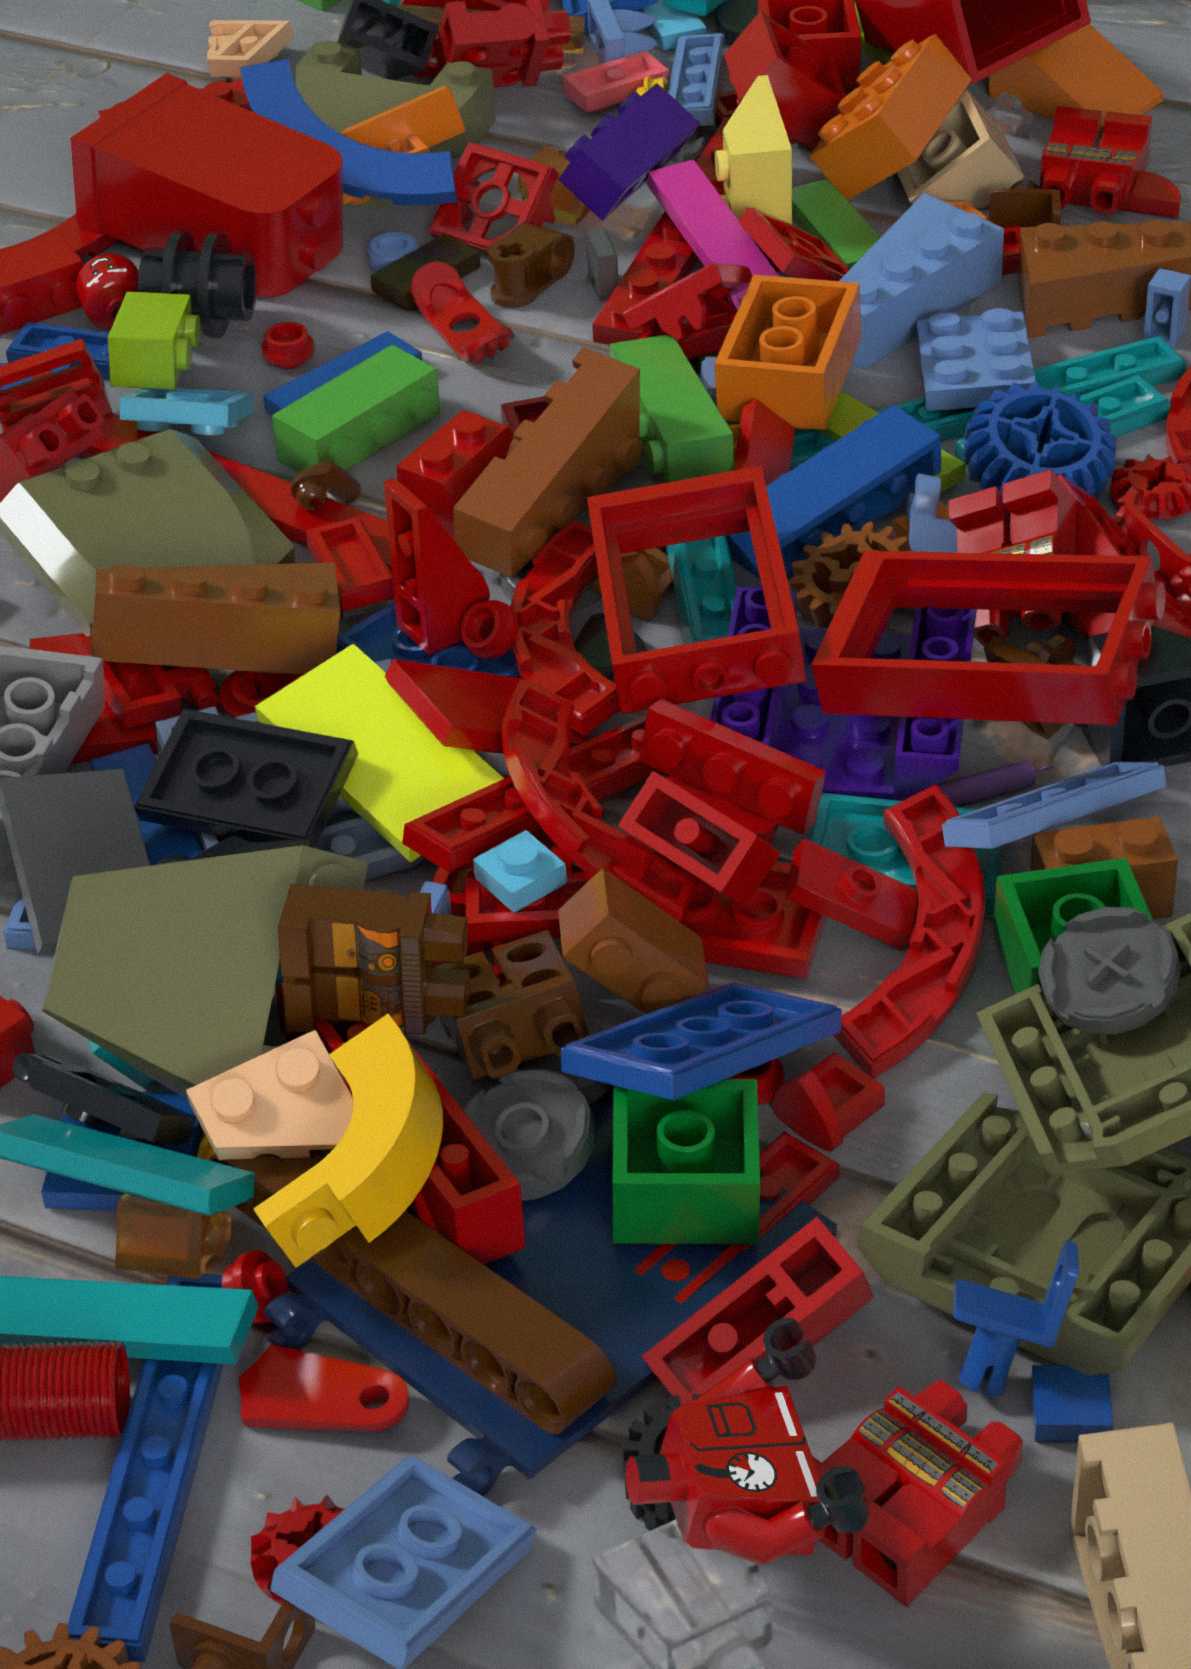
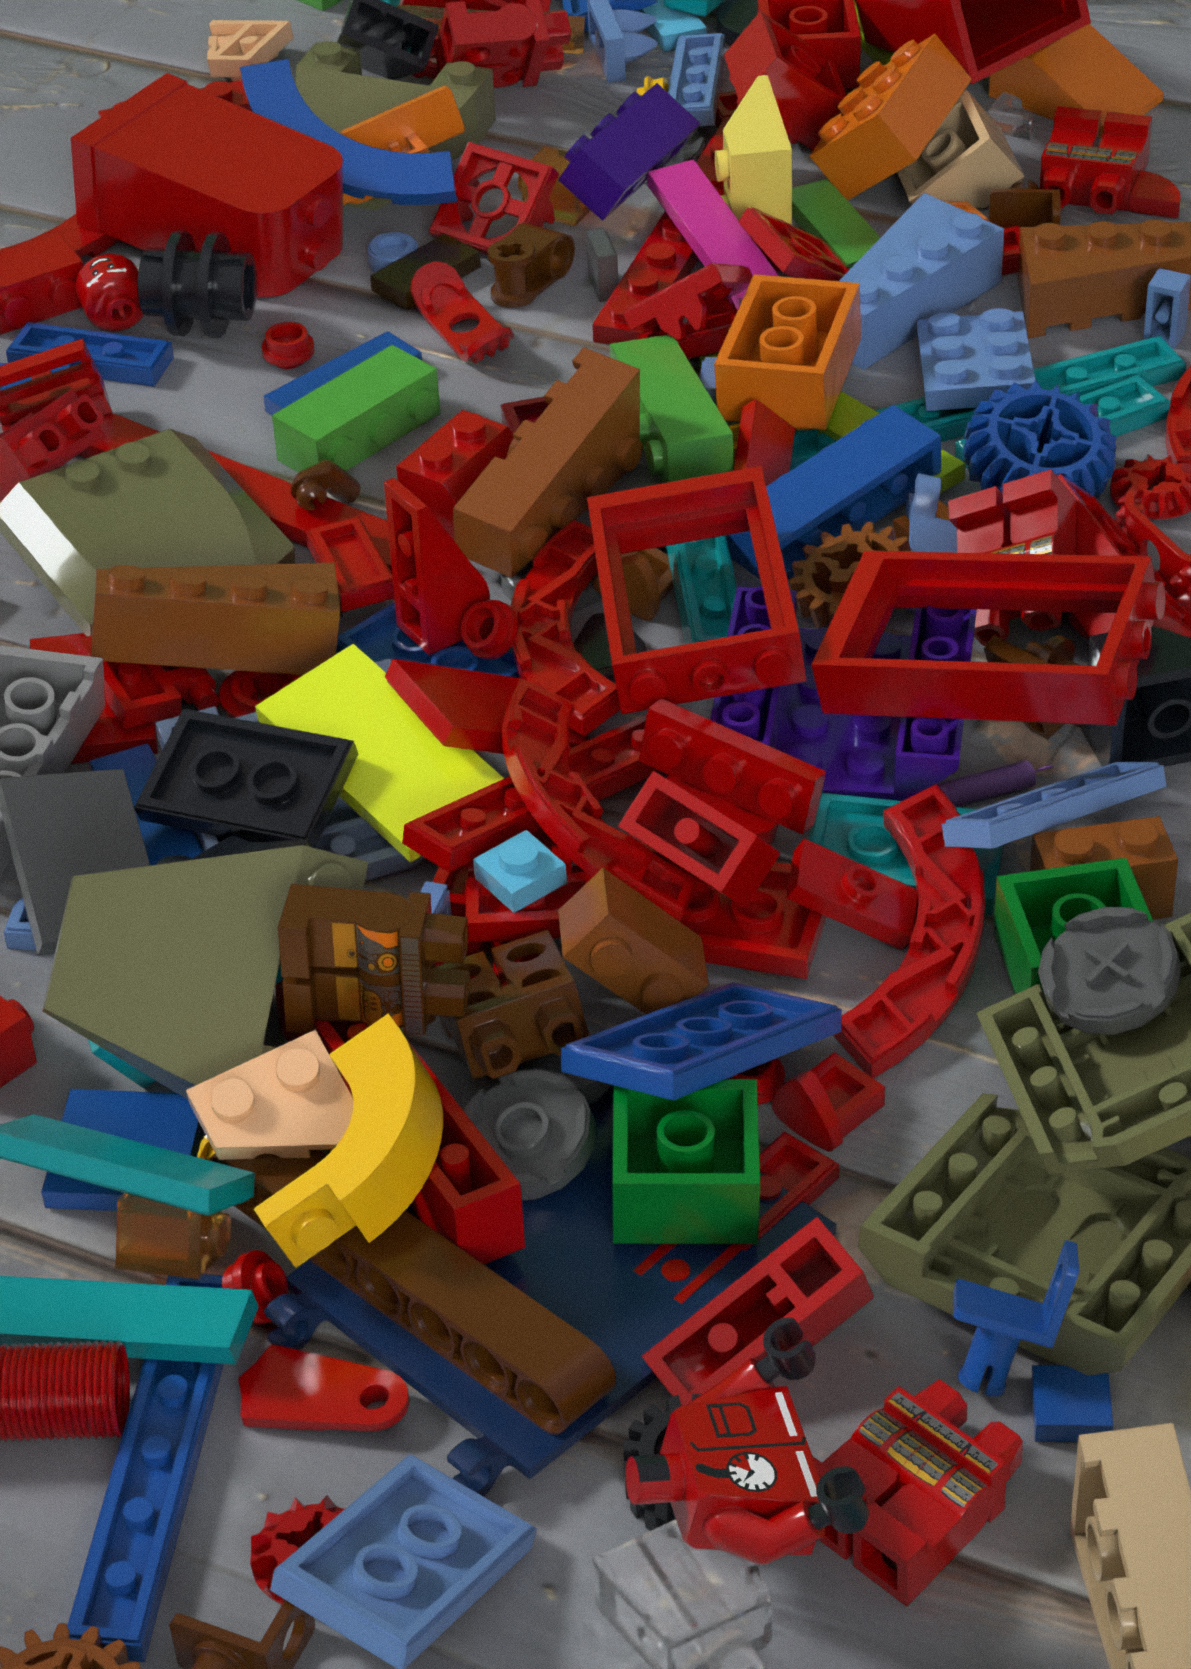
(96, 1098): black hinge -> none
(152, 340): lime brick -> none
(204, 409): medium azure plate -> none
(611, 82): coral plate -> none

